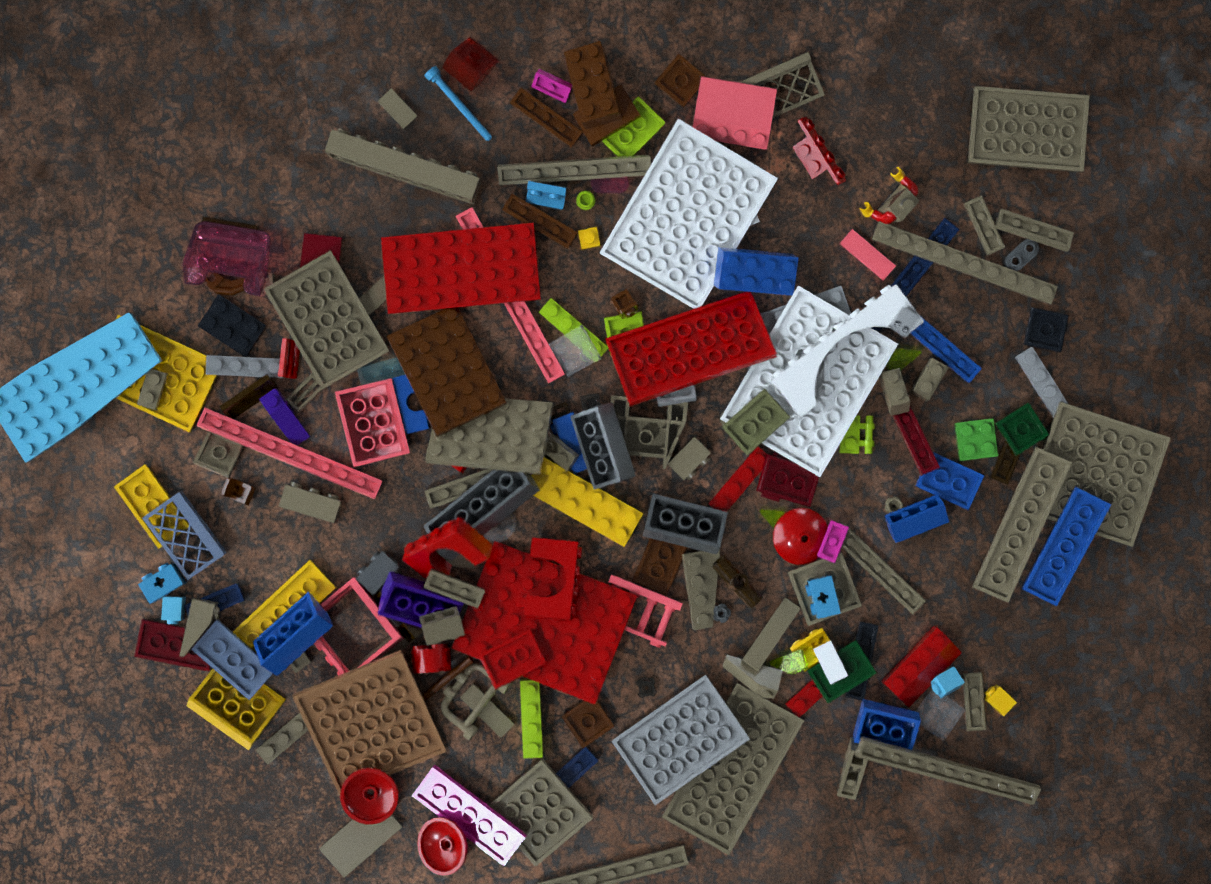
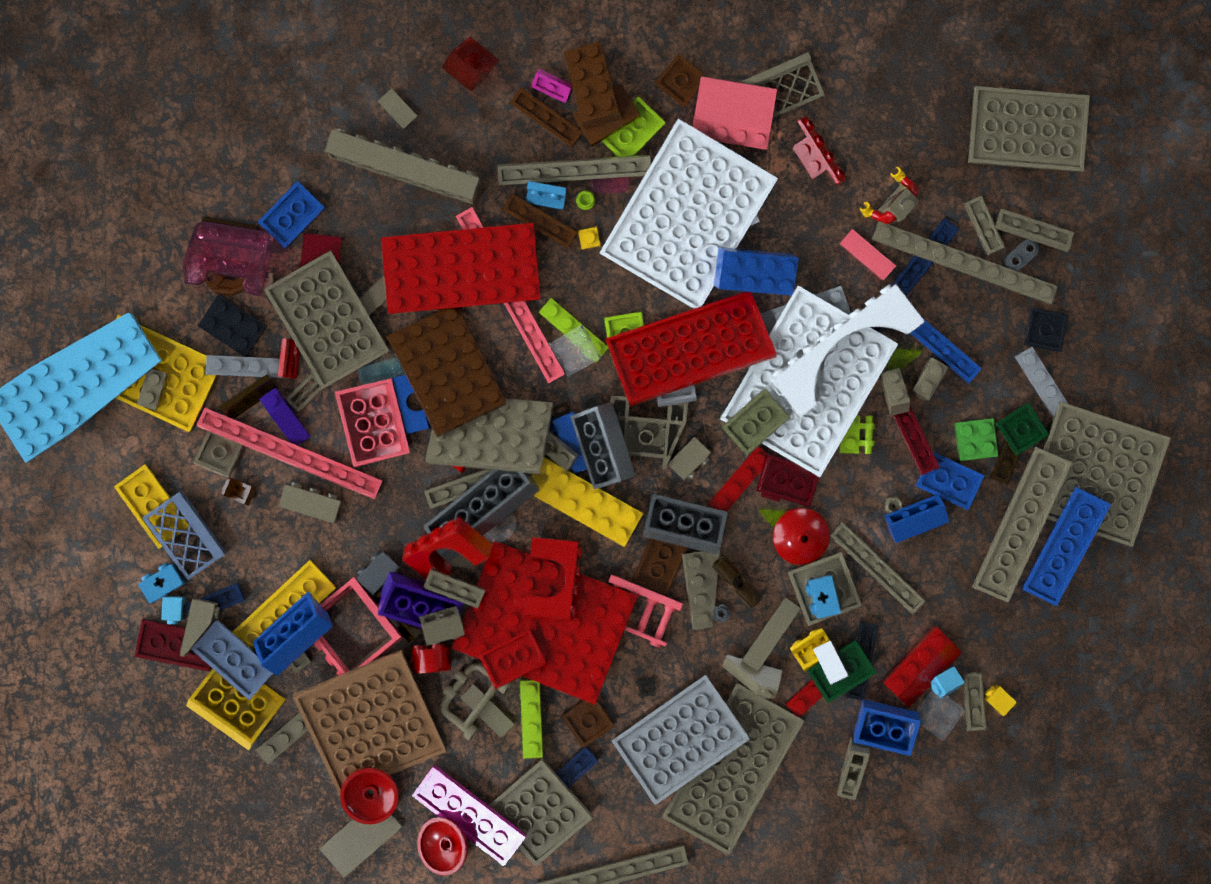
(291, 215): none -> blue plate
(435, 76): dark azure piece -> none
(447, 678): reddish brown bar -> none
(624, 304): reddish brown bracket -> none
(791, 663): clear neon green tile -> none
(832, 542): dark pink plate -> none
(904, 321): light grey brick -> none
(947, 770): dark tan plate -> none

